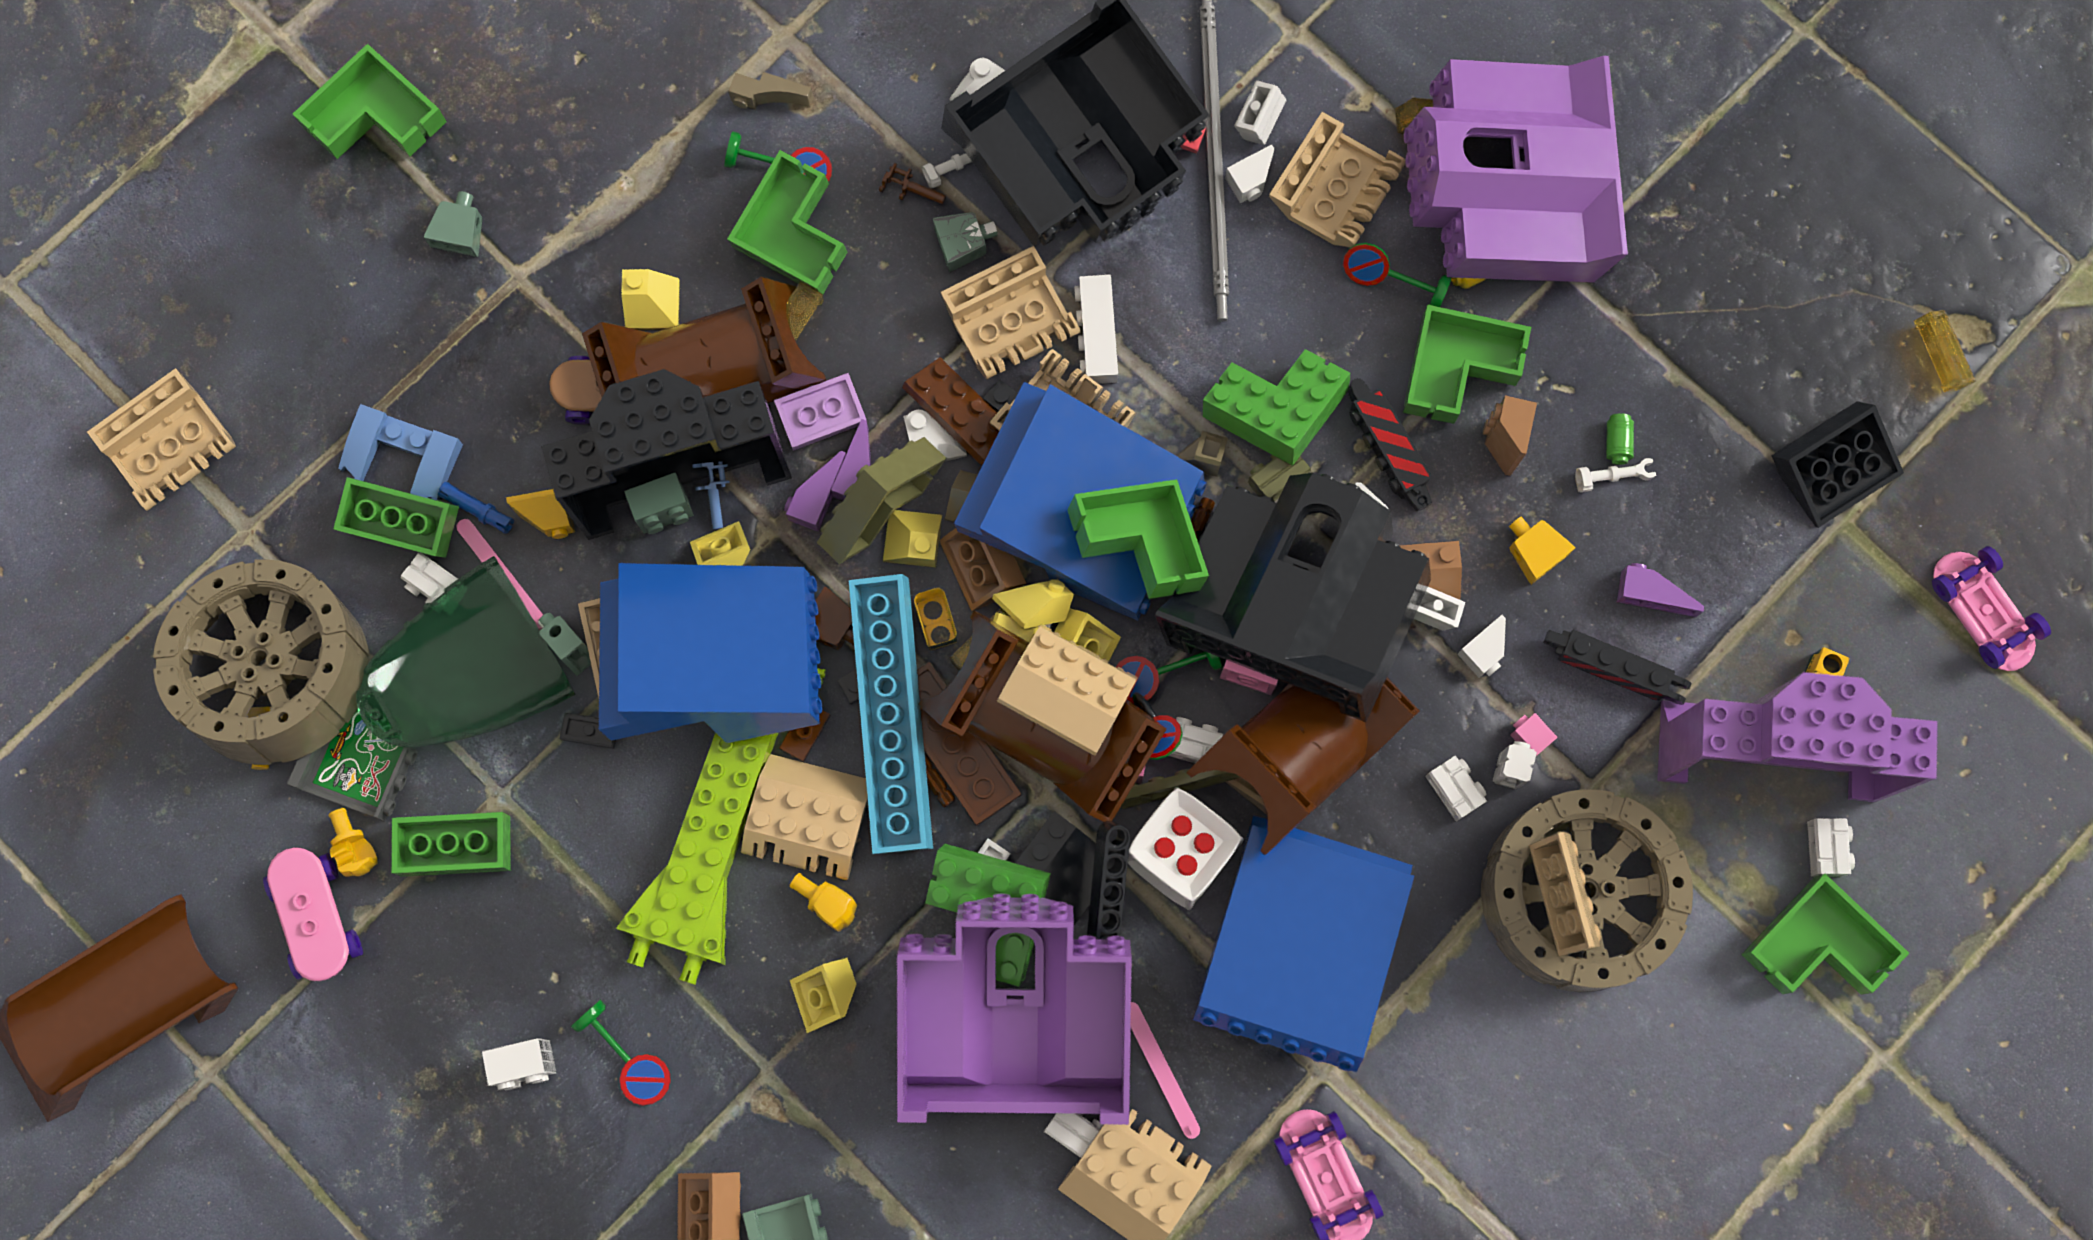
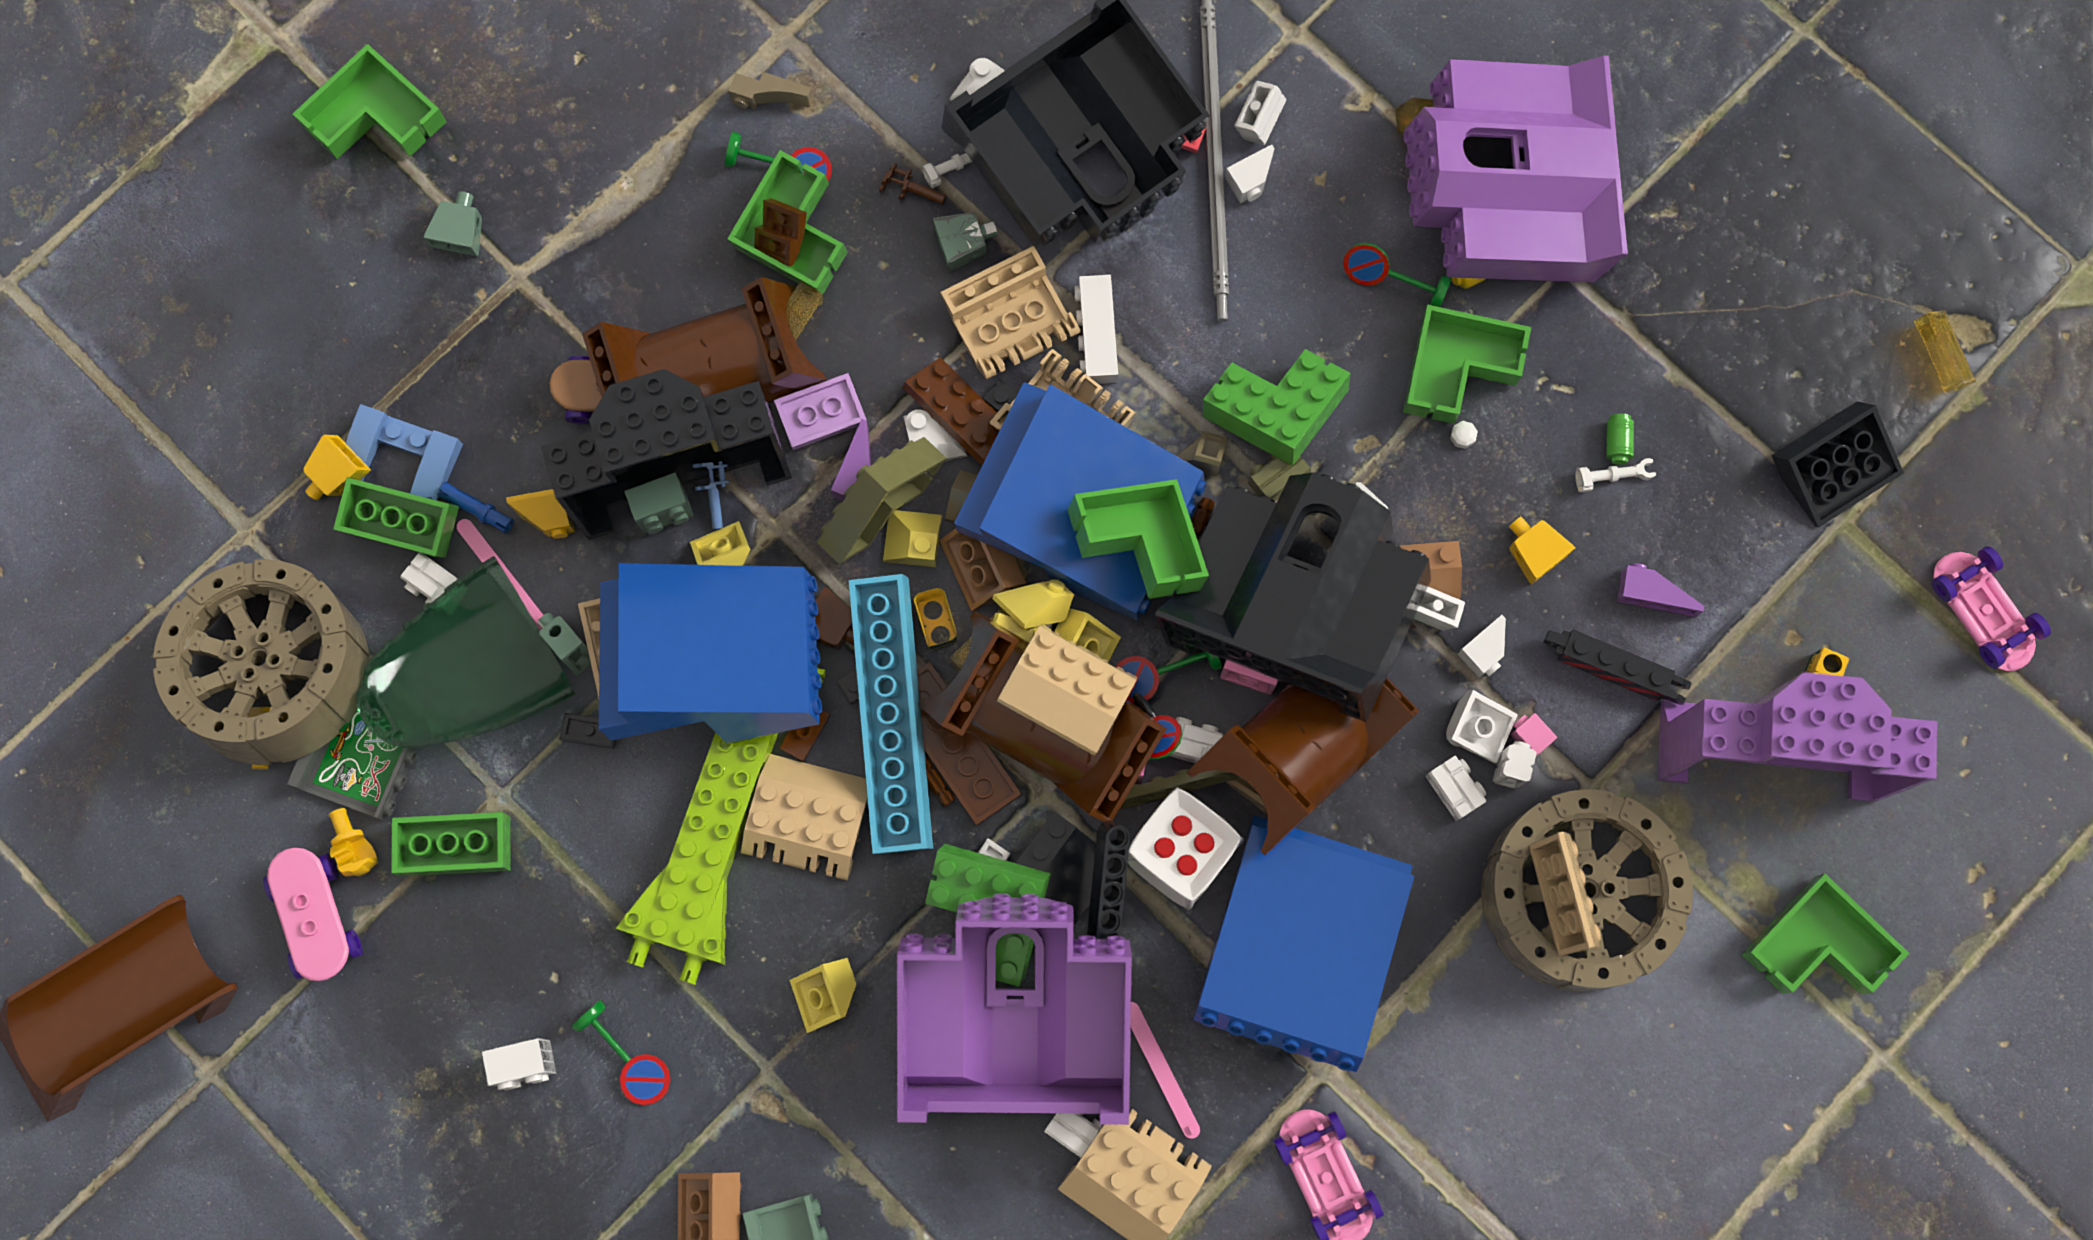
(162, 438): tan slope -> none
(331, 465): none -> yellow torso
(650, 299): light yellow slope -> none
(781, 231): none -> reddish brown slope
(814, 496): medium lavender slope -> none
(828, 902): yellow piece -> none
(1334, 183): tan slope -> none
(1390, 443): black hinge -> none
(1463, 434): none -> white tile
(1480, 726): none -> white slope
(1509, 432): medium nougat slope -> none
(1830, 847): white brick -> none

